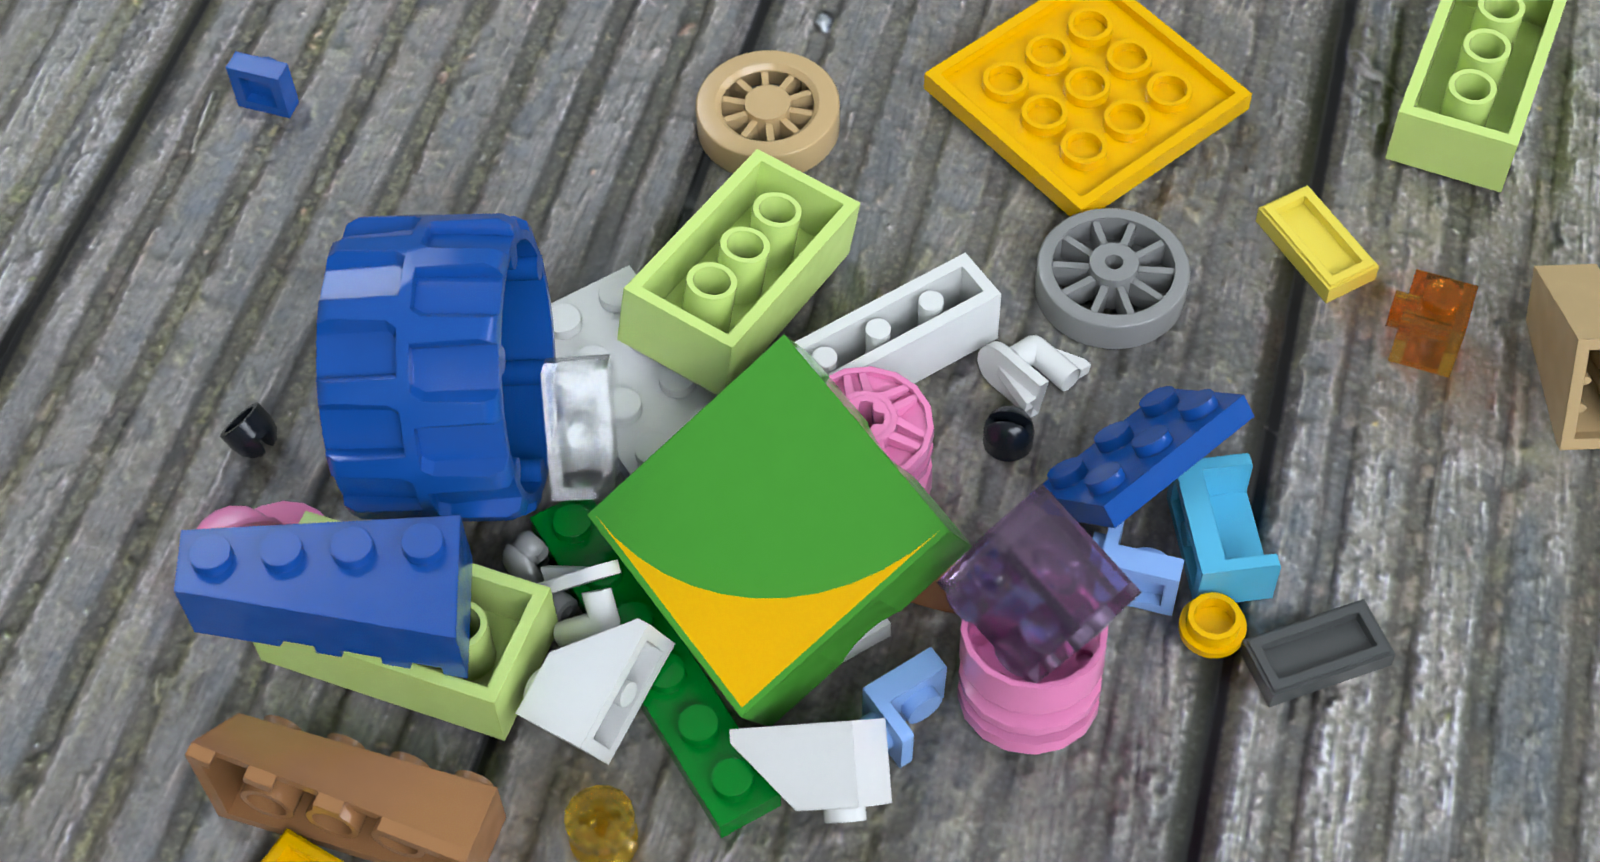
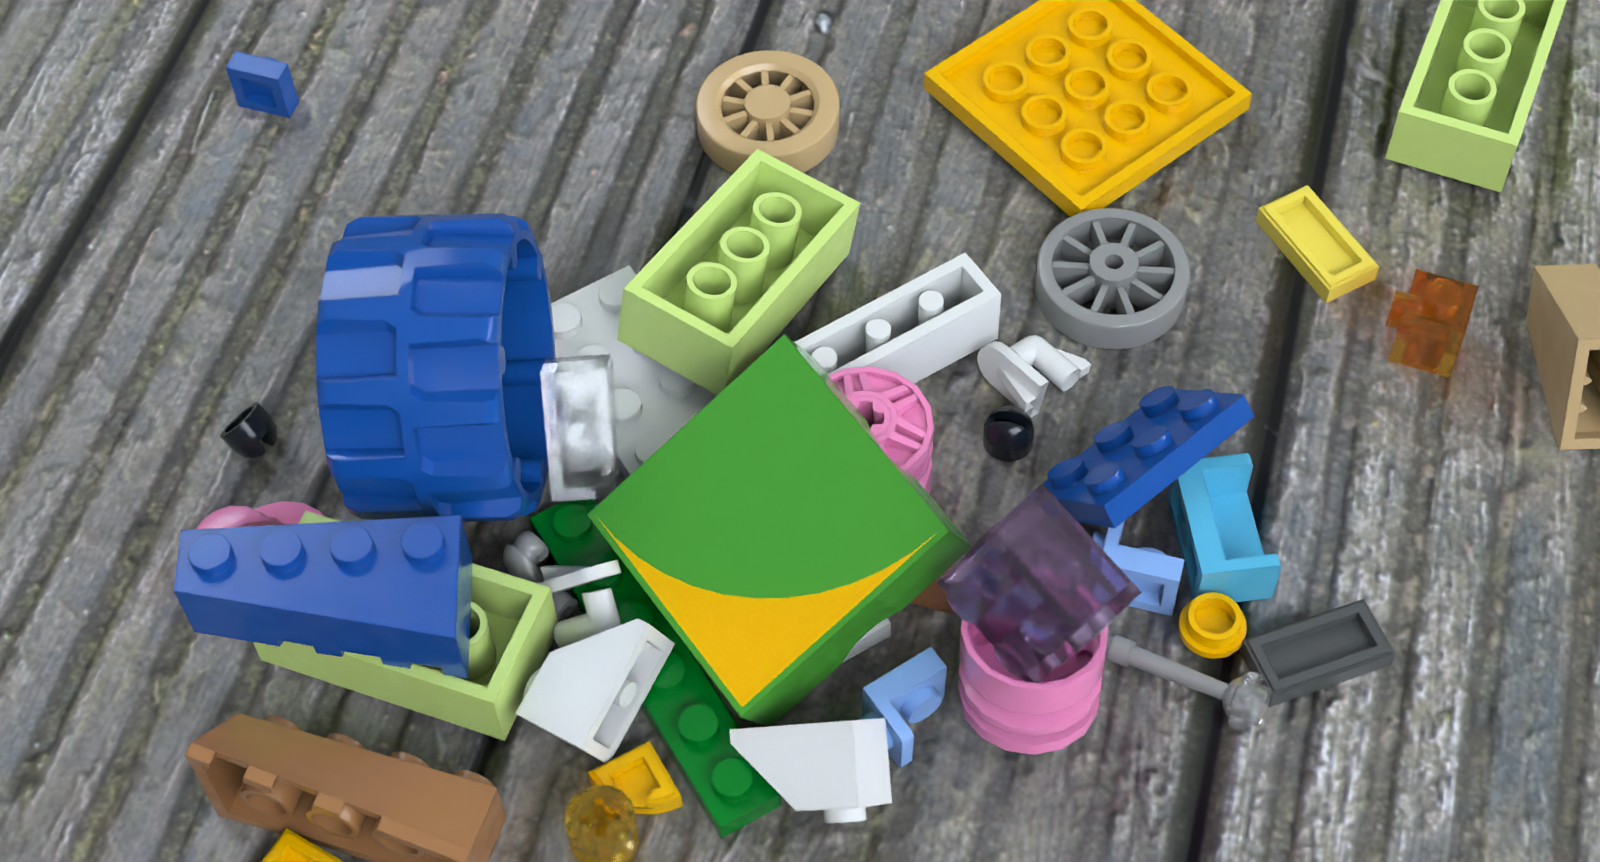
(641, 779): none -> yellow tile
(1242, 699): none -> piece

